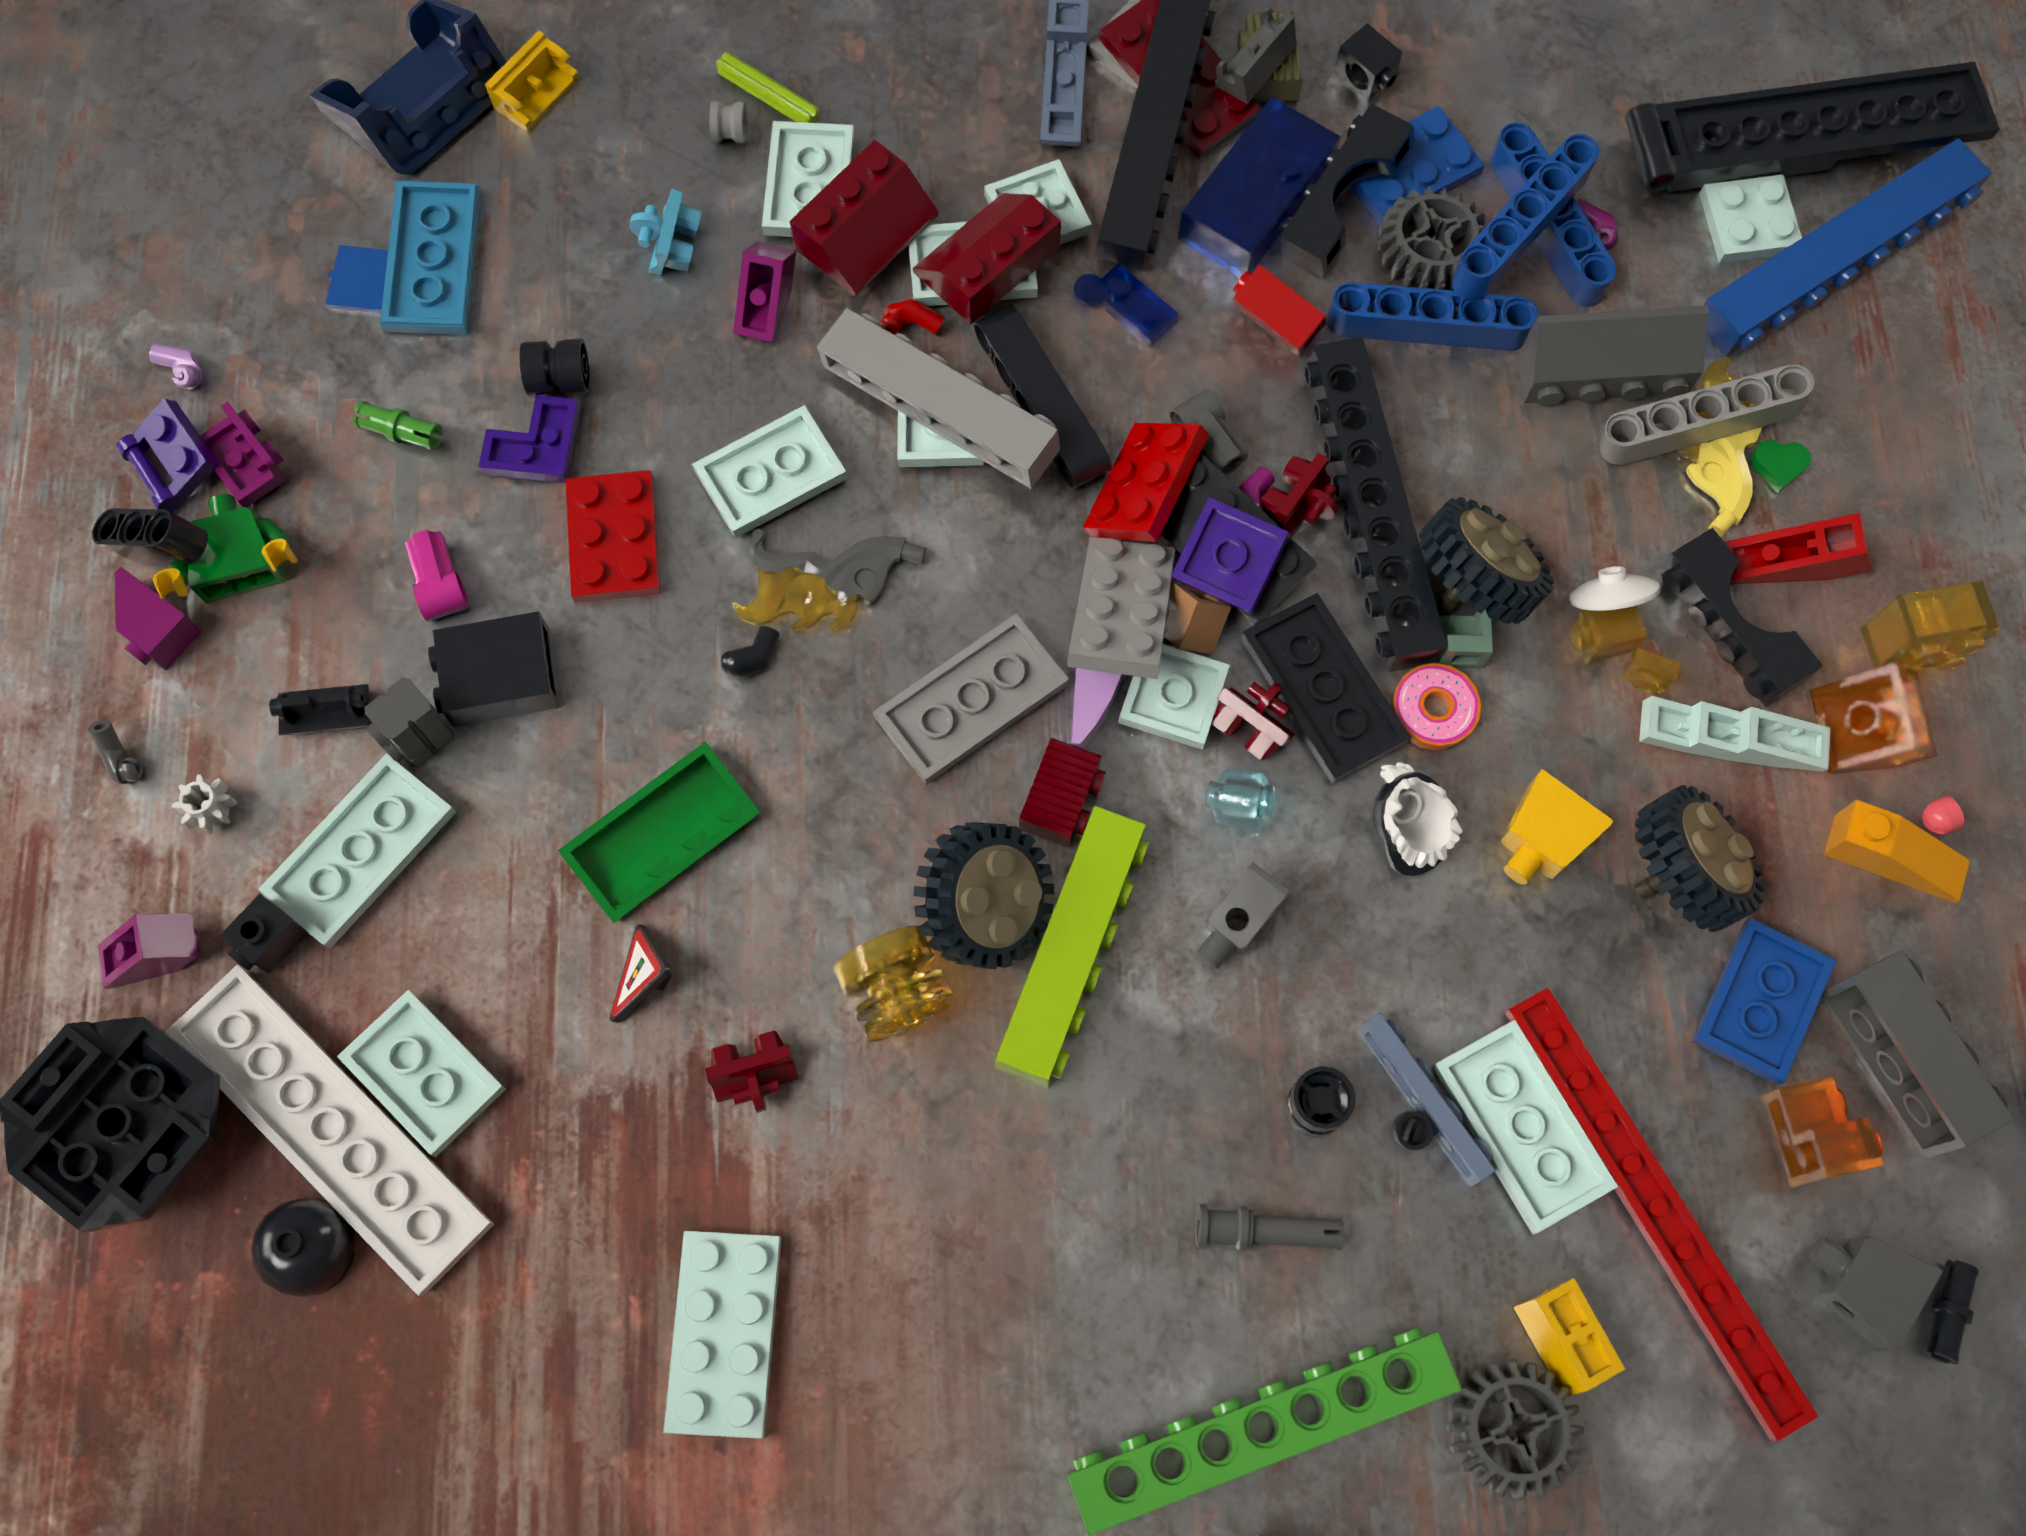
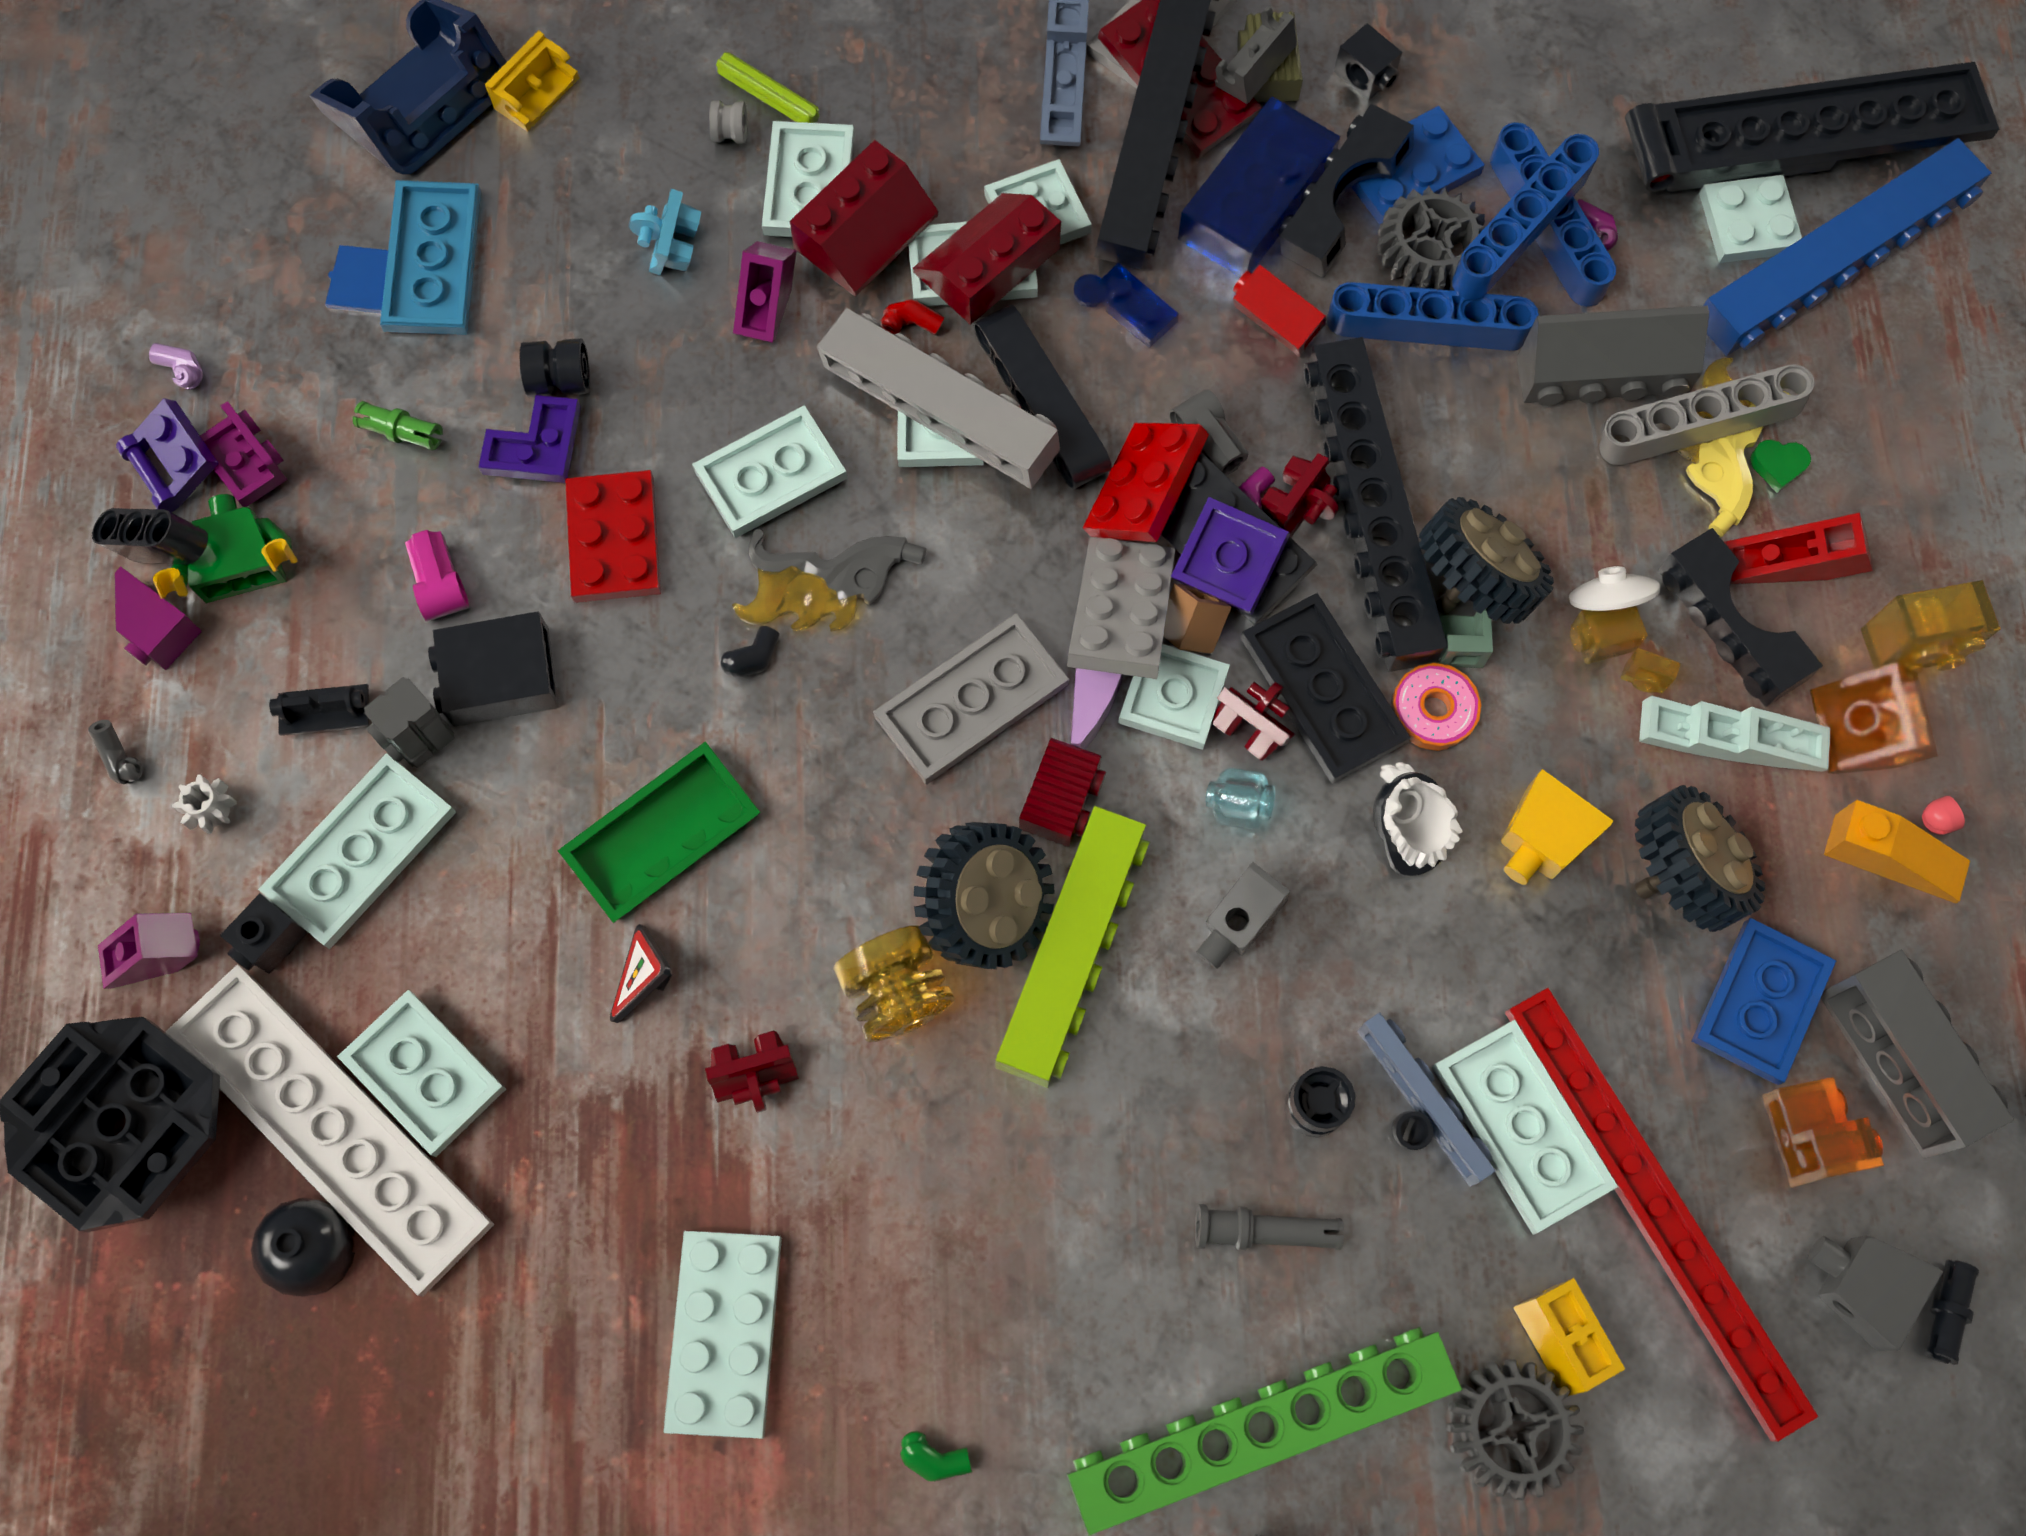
(930, 1463): none -> green arm

